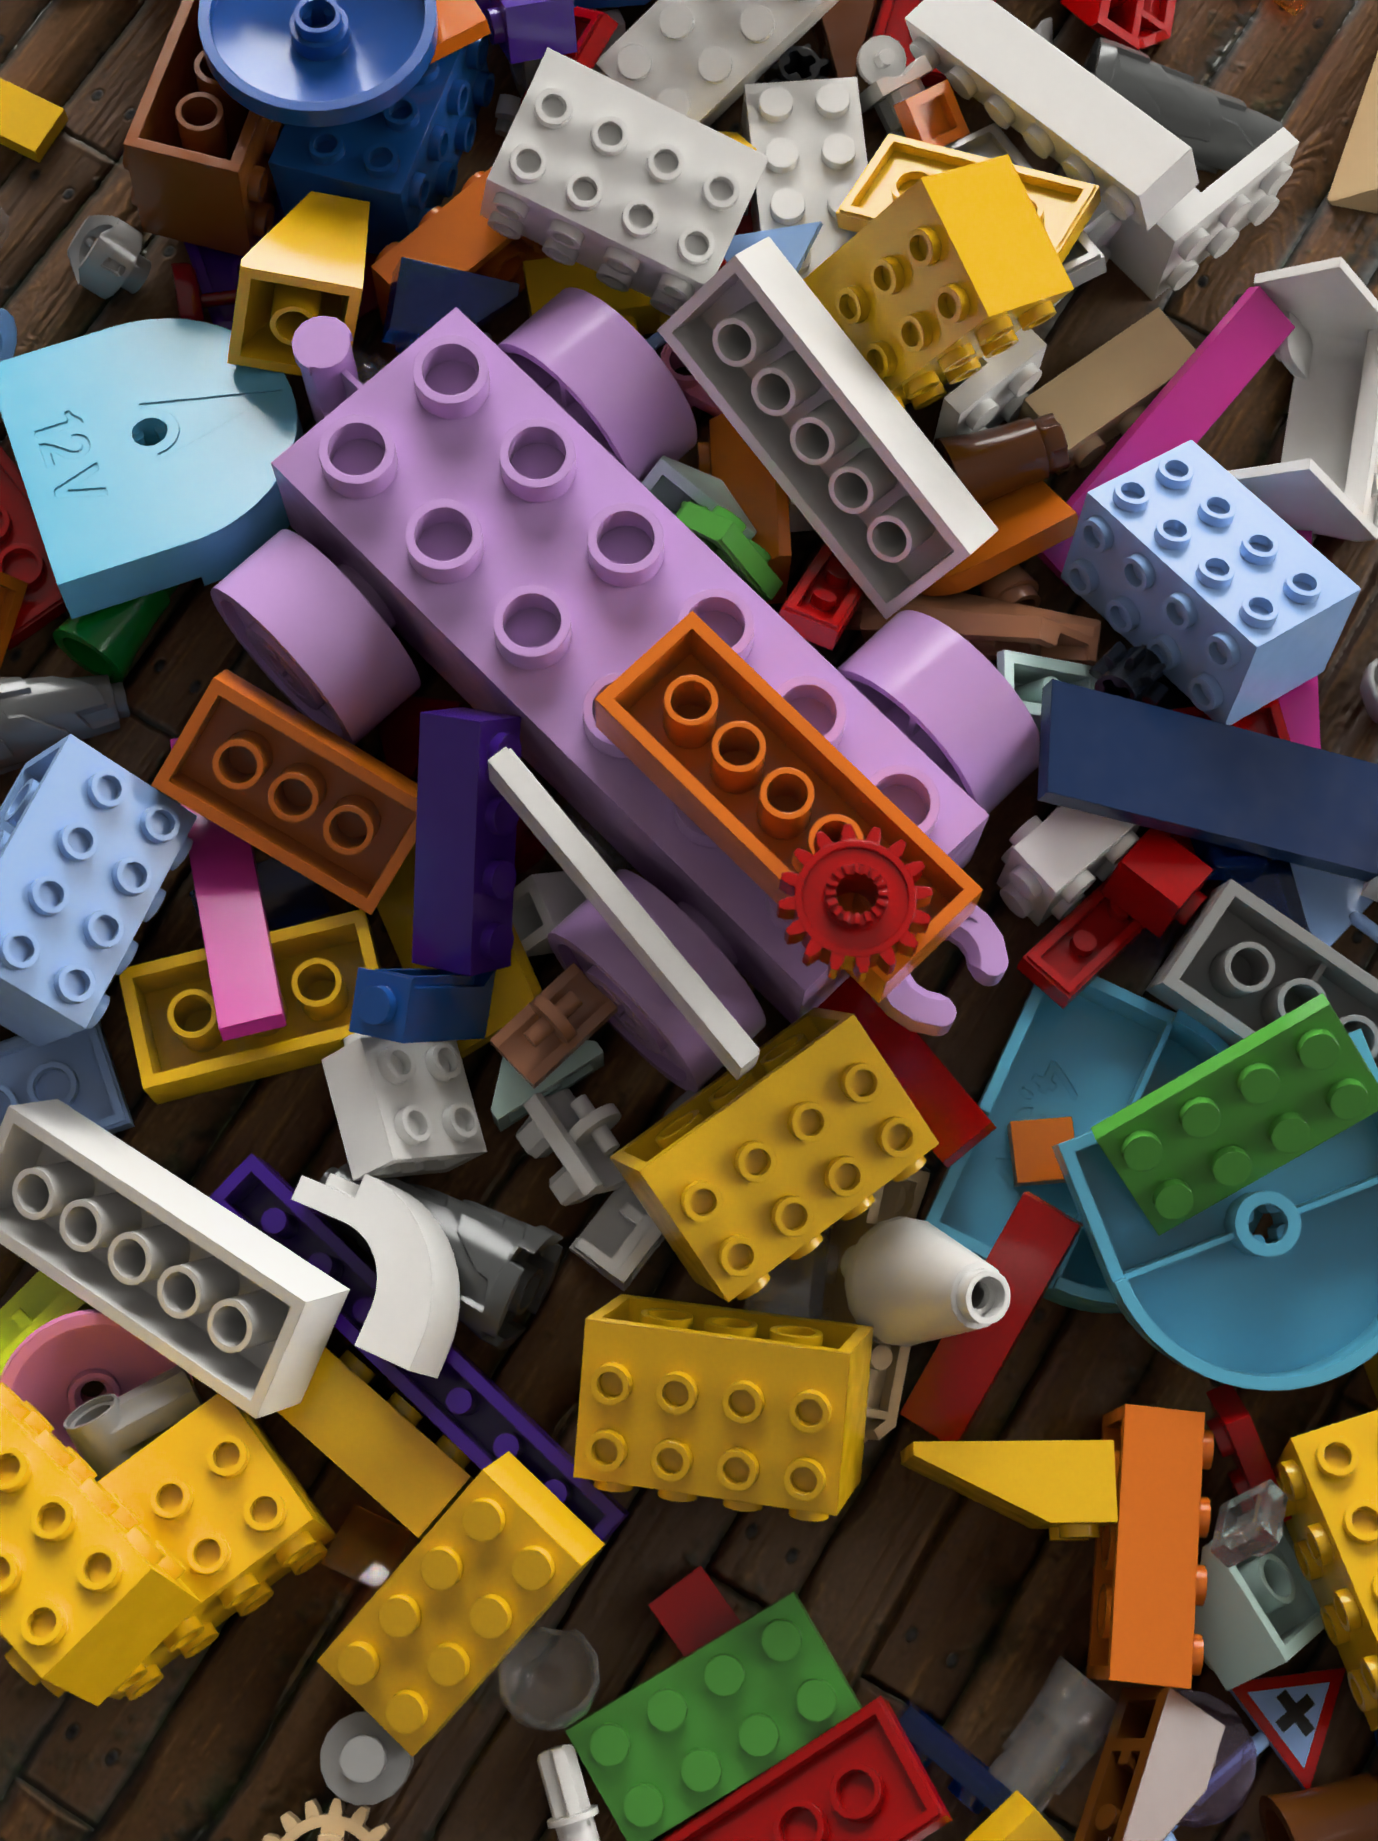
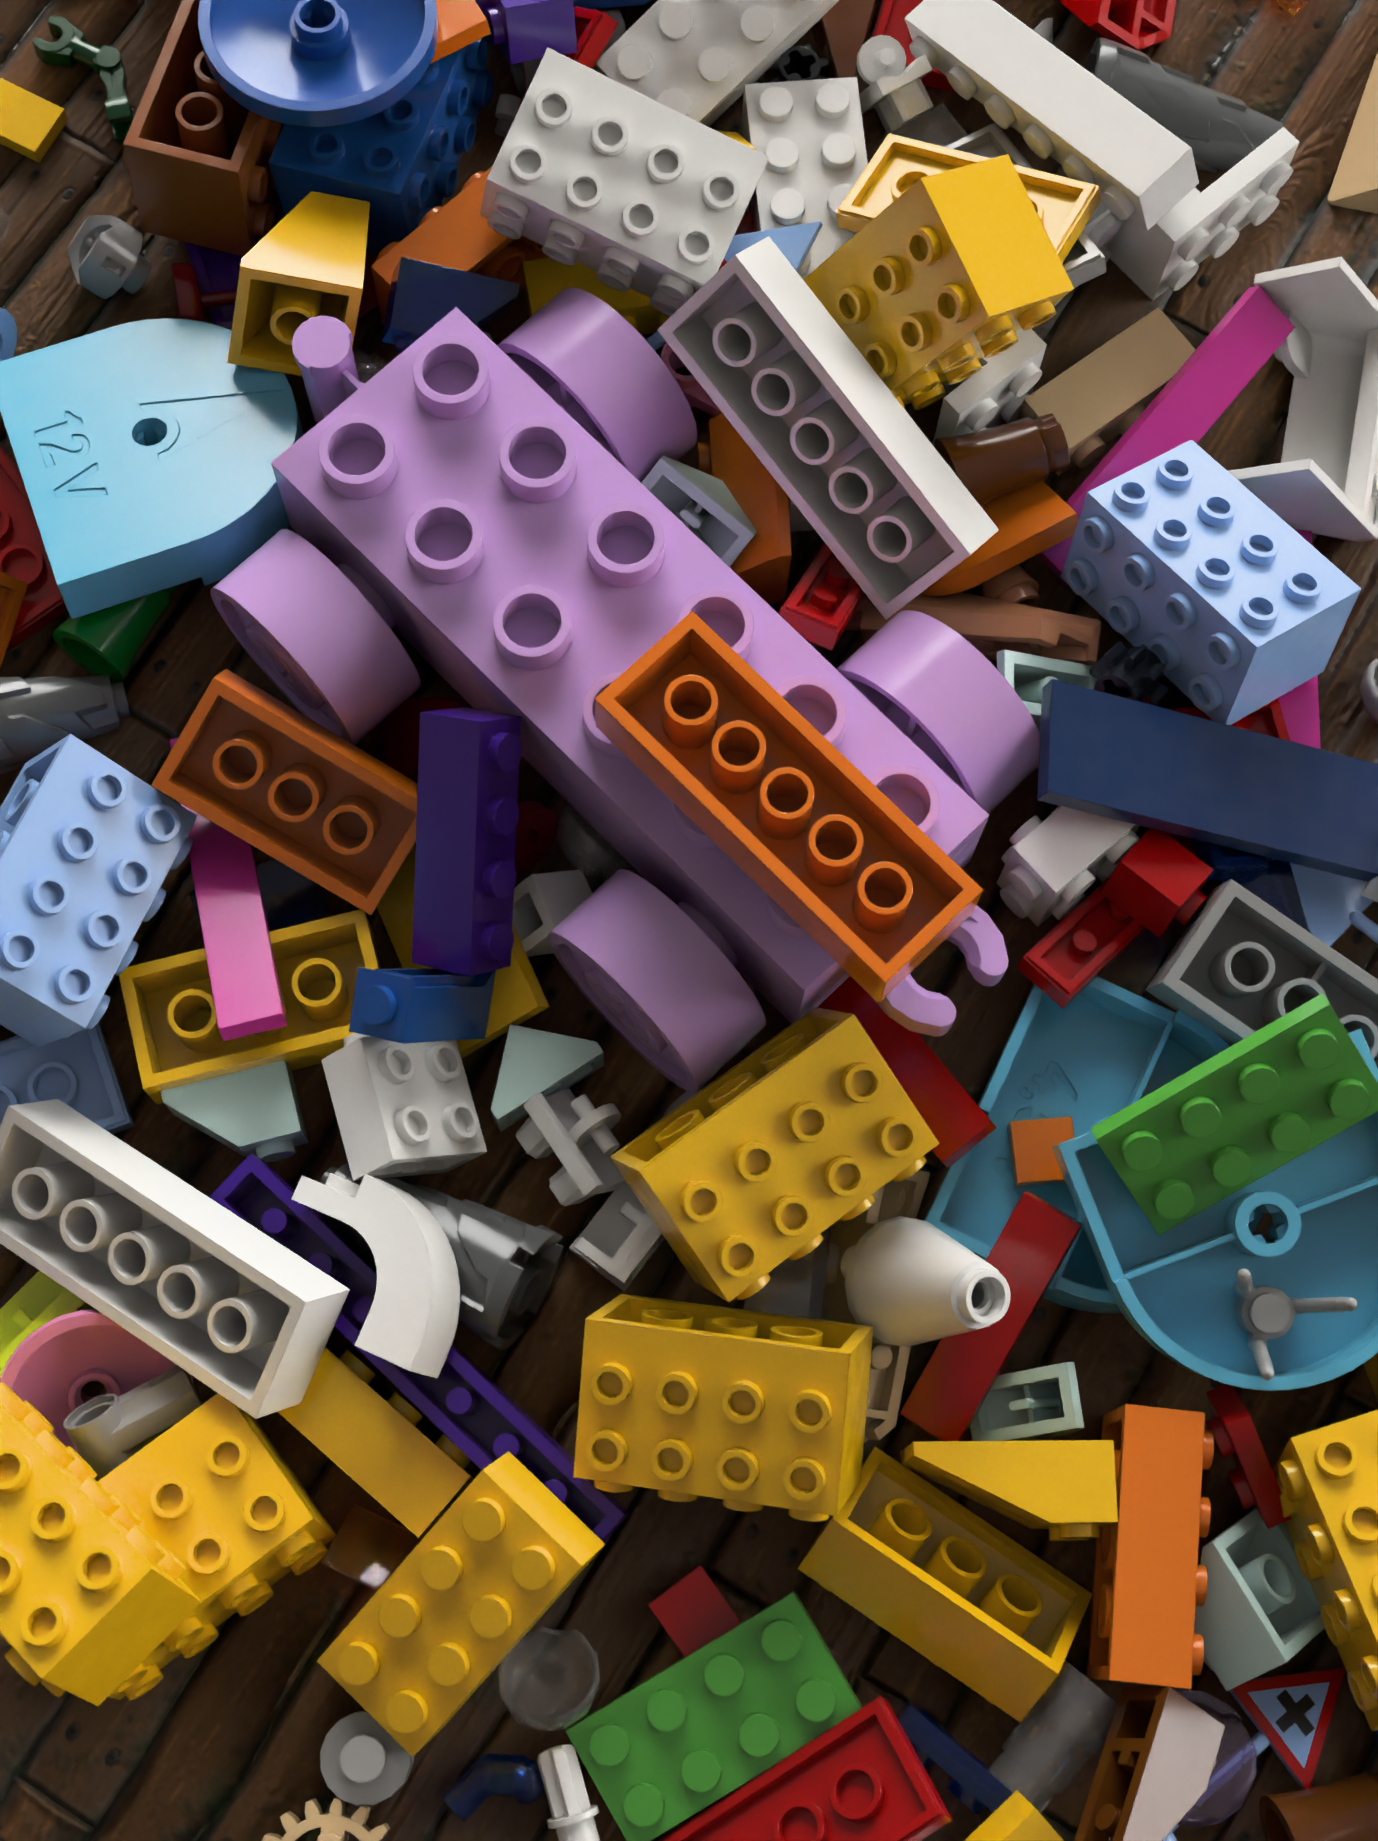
(105, 61): none -> dark green piece
(245, 1110): none -> light aqua slope
(495, 1775): none -> clear blue arm
(553, 1025): nougat hips -> none
(623, 913): white tile -> none
(724, 536): bright green hinge -> none
(860, 868): red gear -> none
(932, 116): orange plate -> none
(948, 1585): none -> yellow slope
(1031, 1405): none -> light aqua slope
(1249, 1524): clear plate -> none
(1269, 1313): none -> light grey plant

